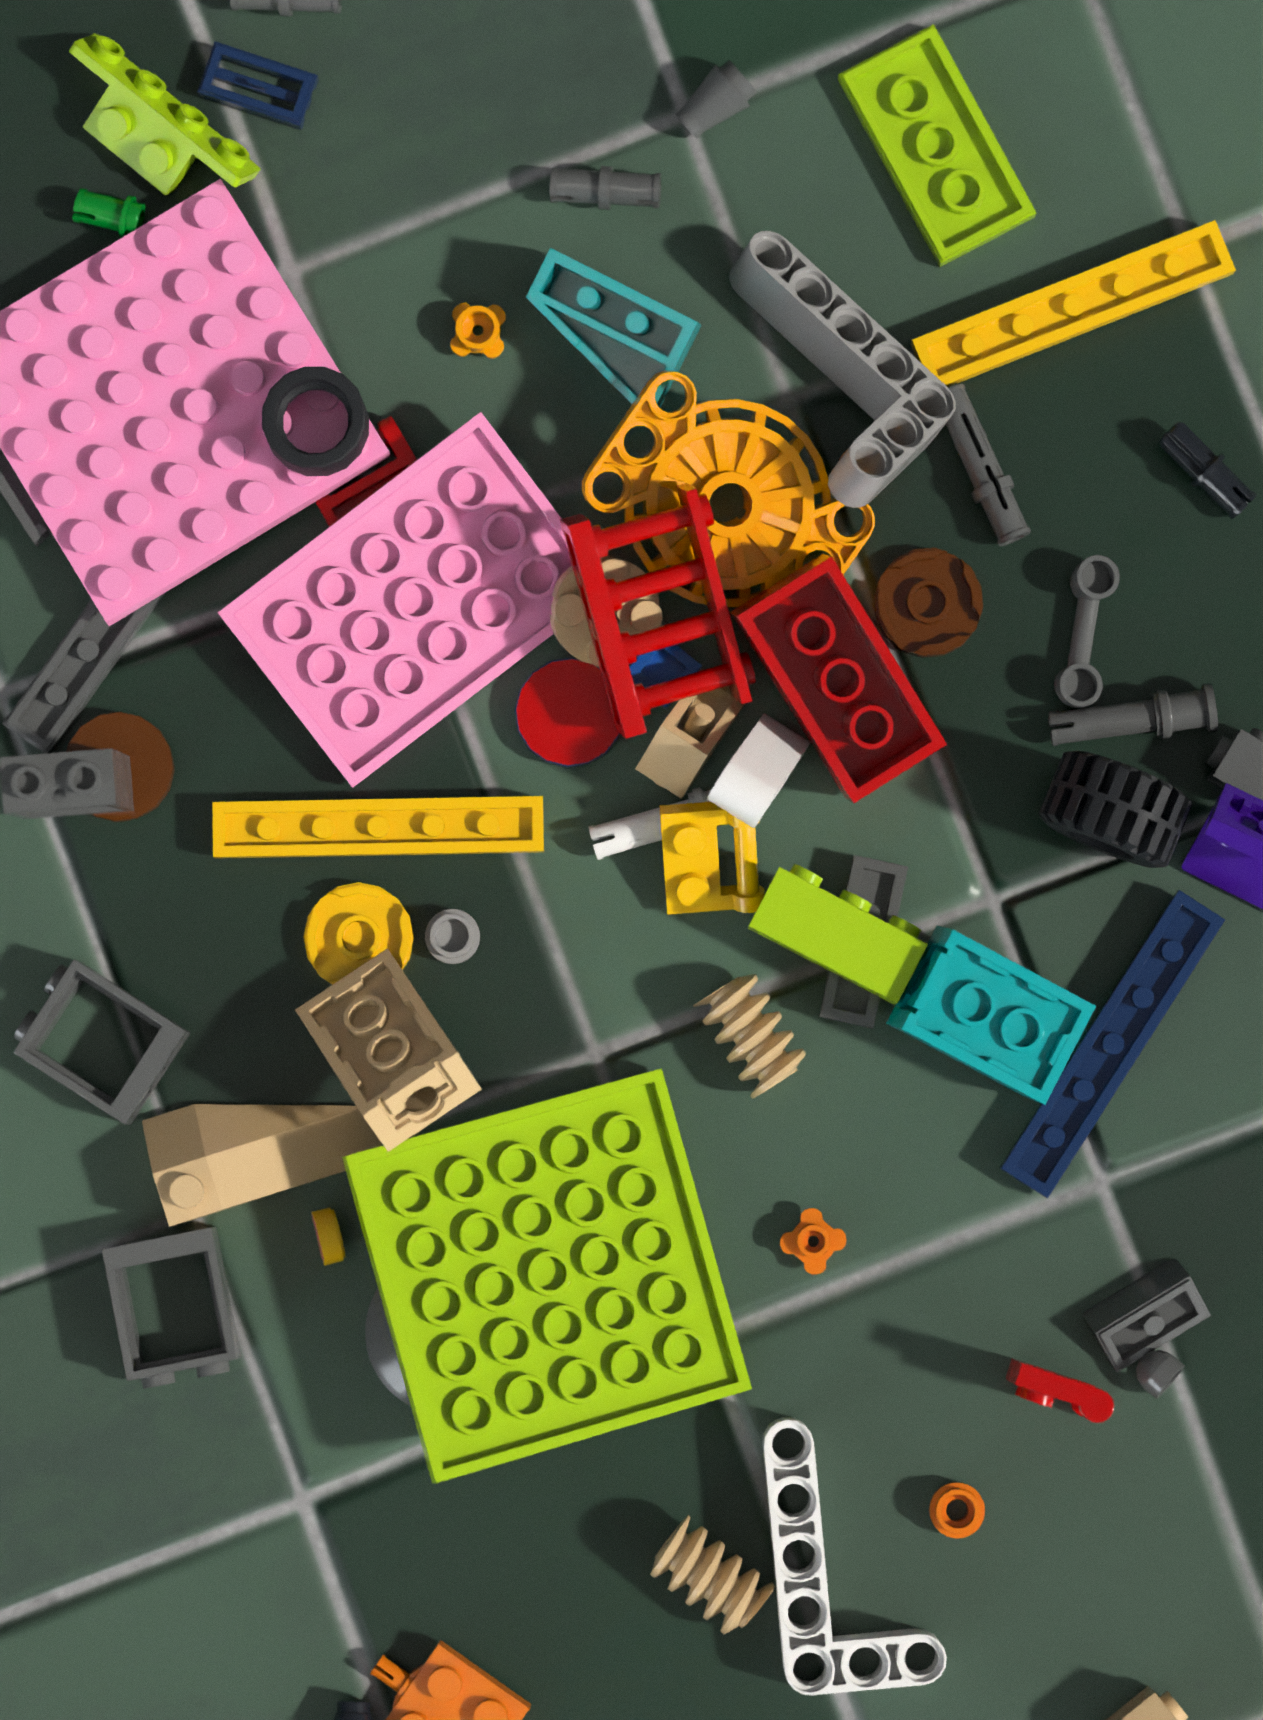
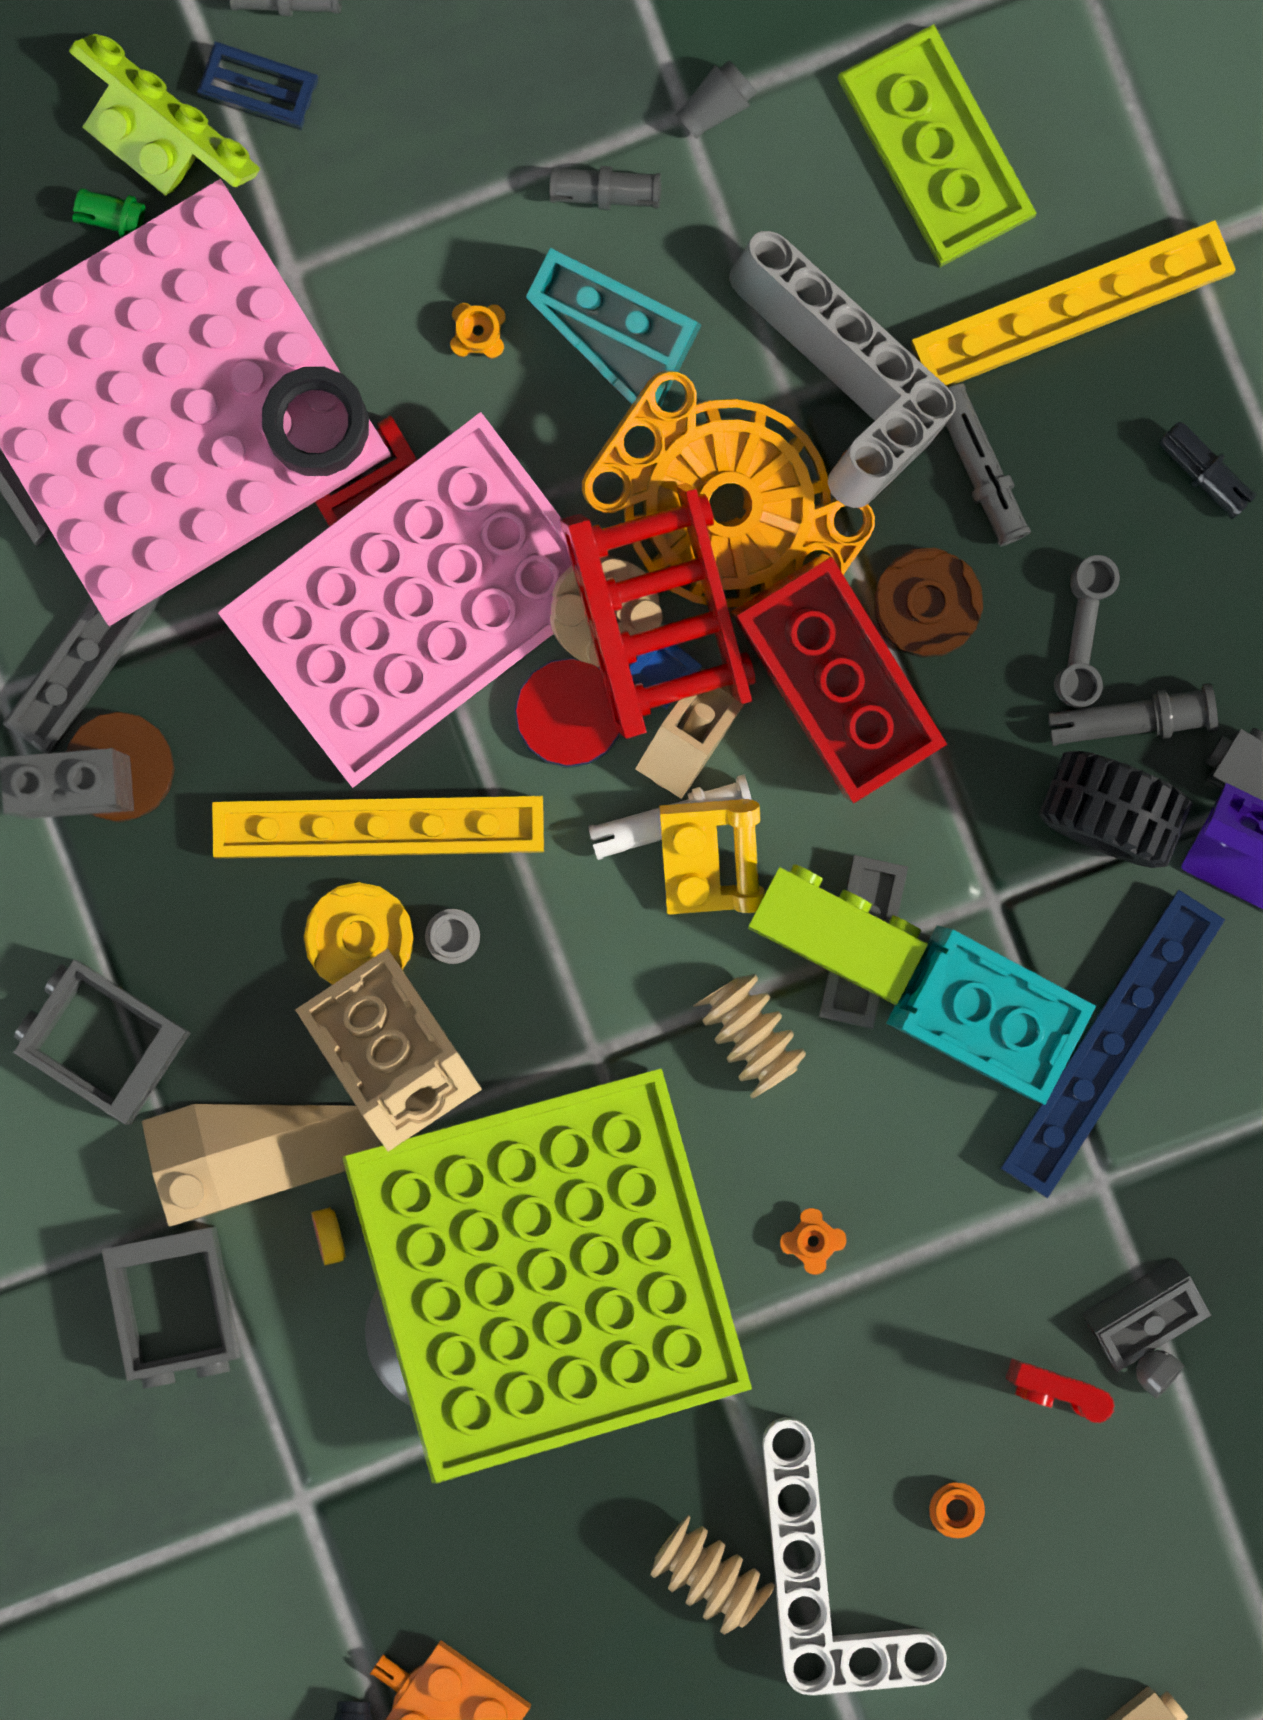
(758, 770): white beam -> none

